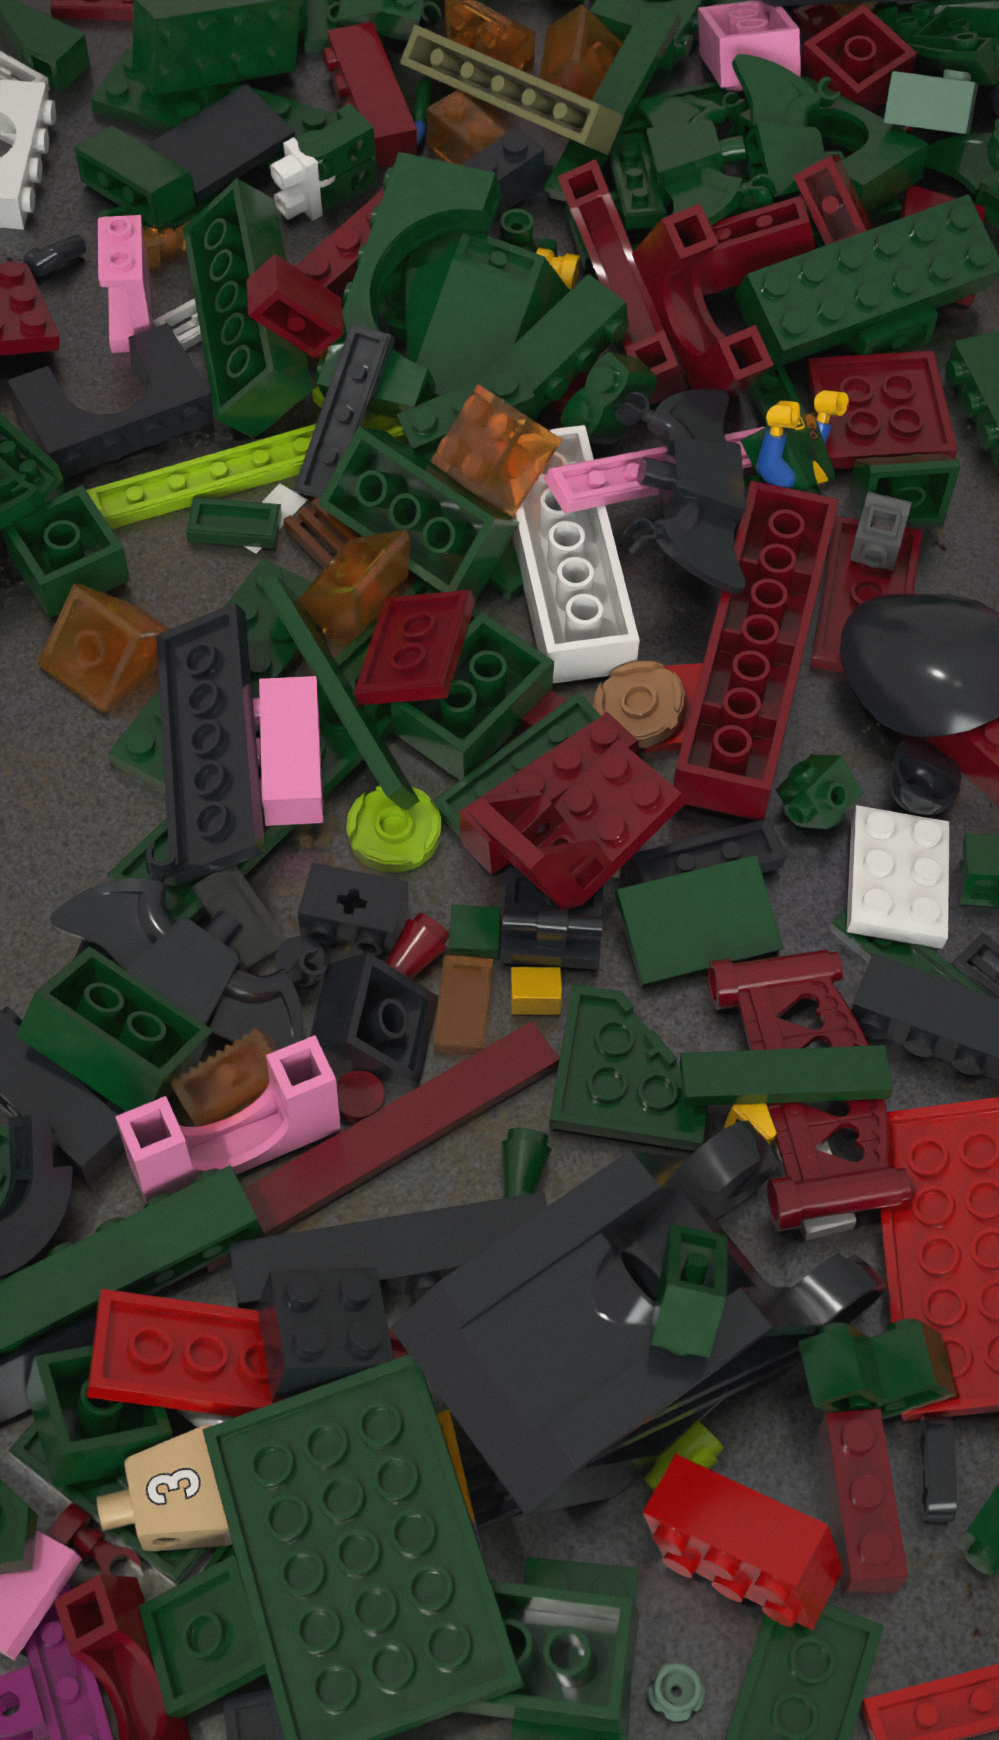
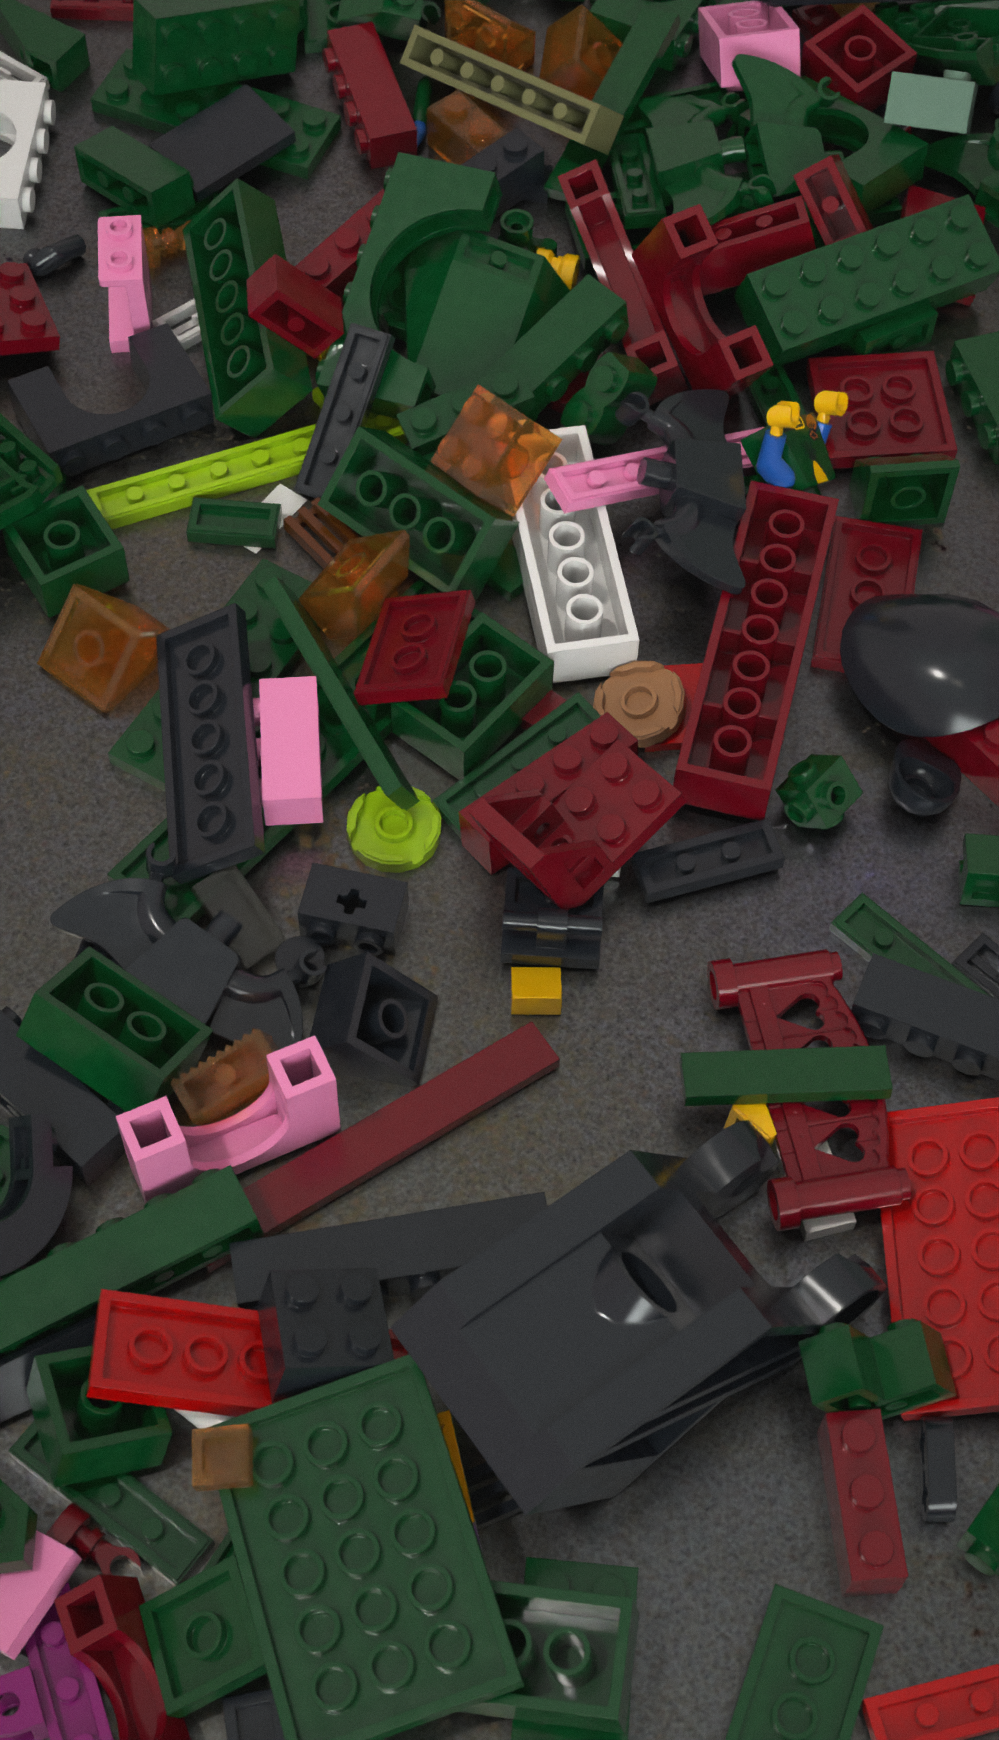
(170, 1497): tan torso -> none
(222, 1457): none -> clear orange tile
(326, 166): dark green hips -> none
(359, 1095): dark red tile -> none
(418, 945): dark red cone -> none
(463, 1005): clear orange tile -> none
(474, 931): dark green tile -> none
(524, 1160): dark green cone -> none
(620, 1076): dark green plate -> none
(687, 1680): sand green plate -> none
(690, 1291): dark green slope -> none
(696, 1445): lime cone -> none
(698, 918): dark green tile -> none
(743, 1543): red brick -> none
(880, 531): dark grey window -> none
(898, 877): white plate -> none

